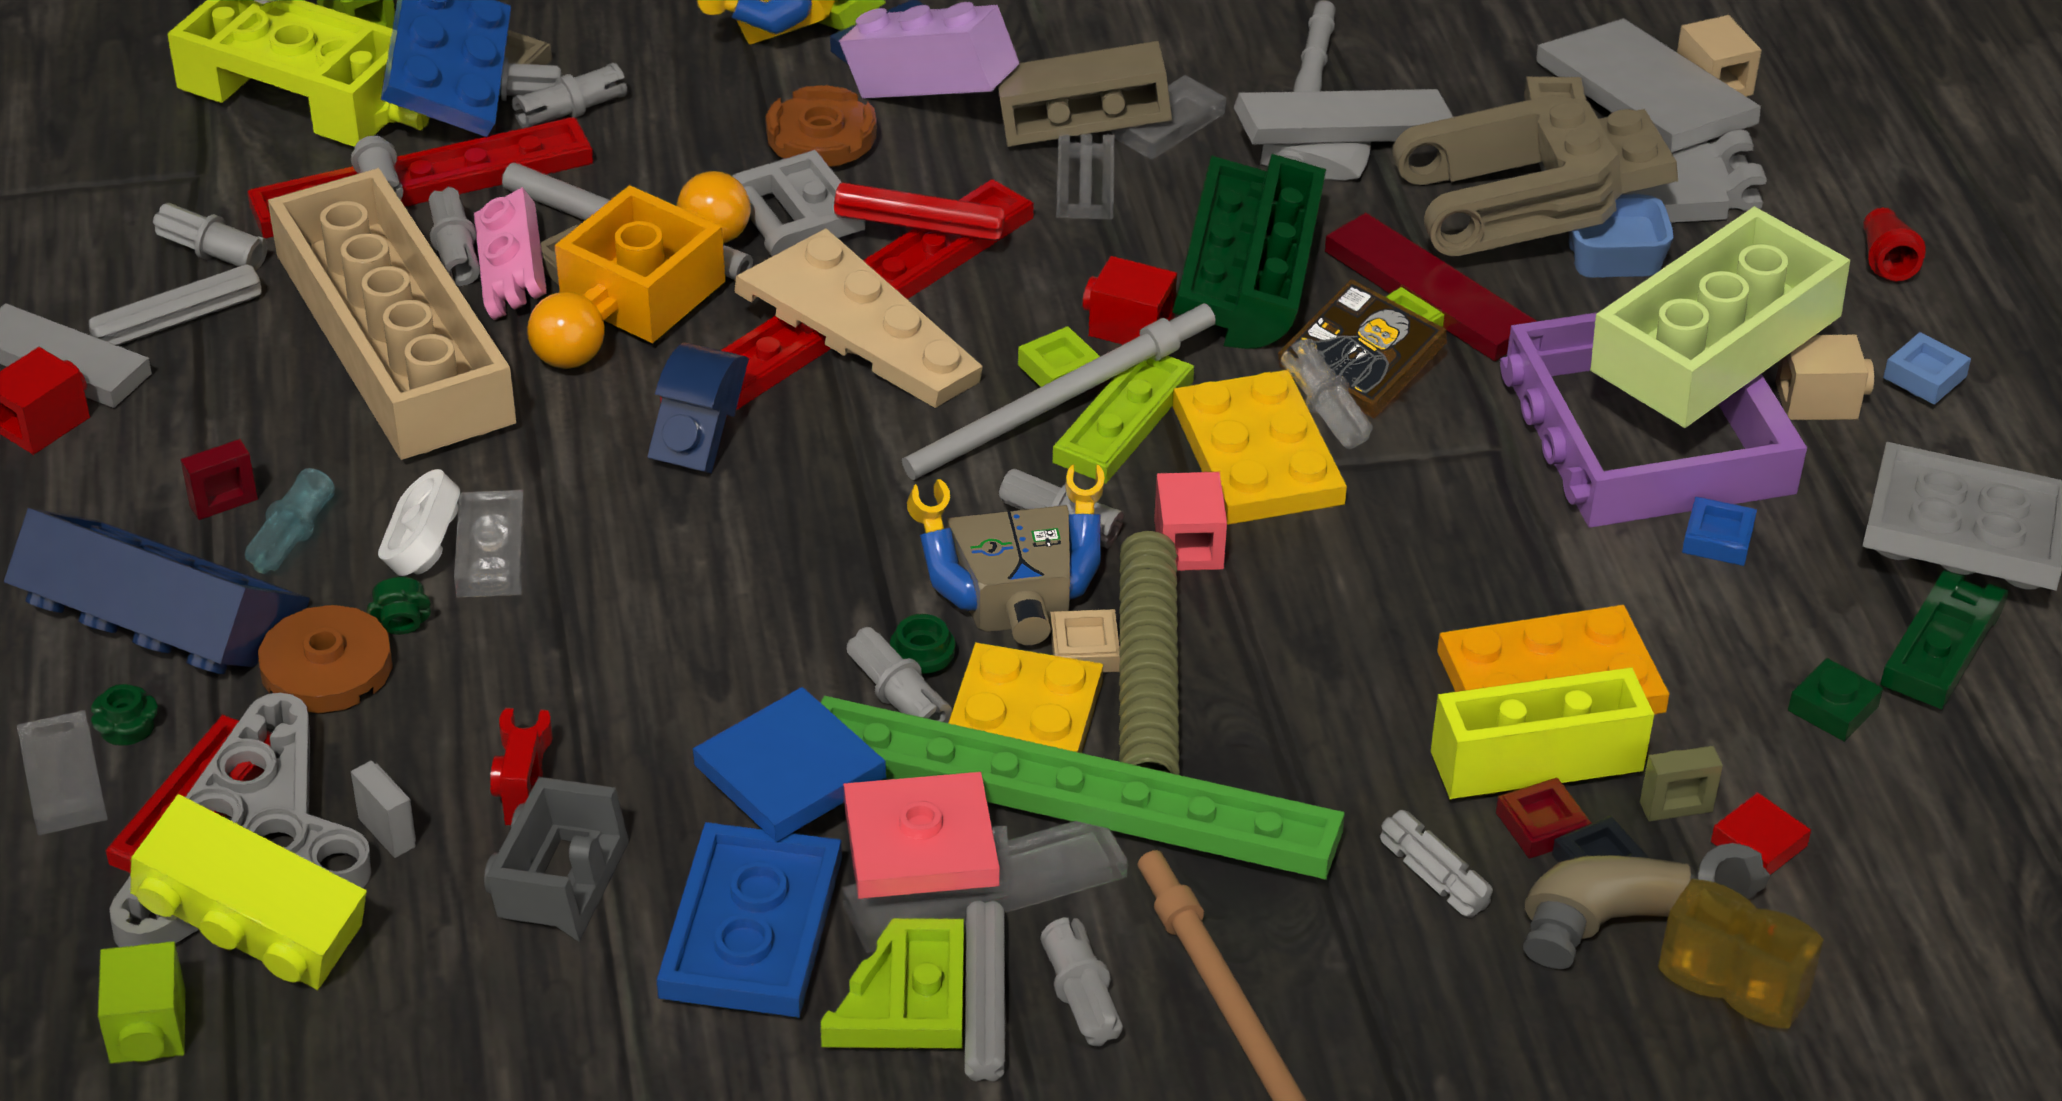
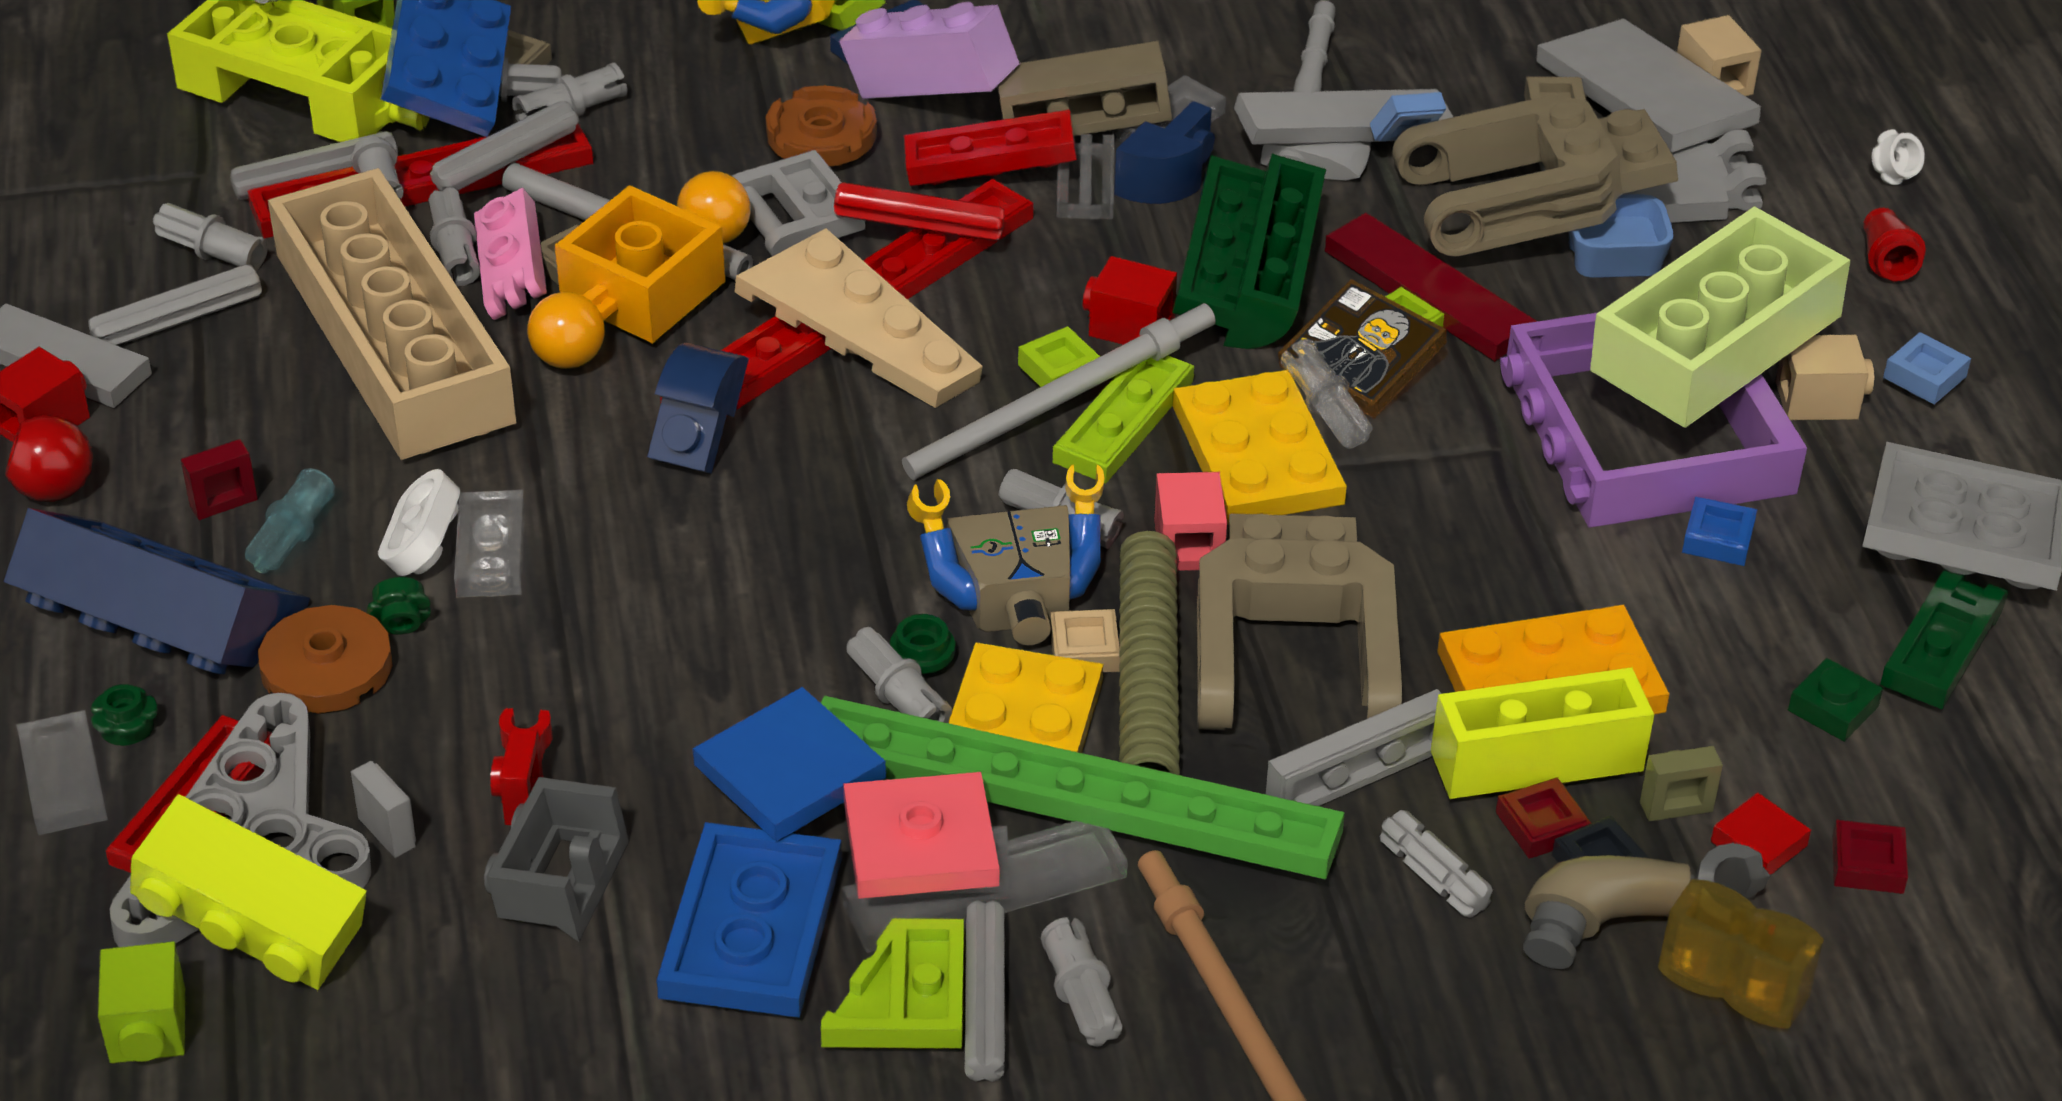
(49, 458): none -> red piece
(297, 165): none -> light grey axle
(504, 147): none -> light grey axle
(990, 148): none -> red plate
(1165, 162): none -> dark blue brick
(1301, 574): none -> dark tan plate
(1356, 754): none -> light grey tile
(1405, 112): none -> medium blue tile
(1869, 856): none -> dark red tile
(1897, 156): none -> white plate

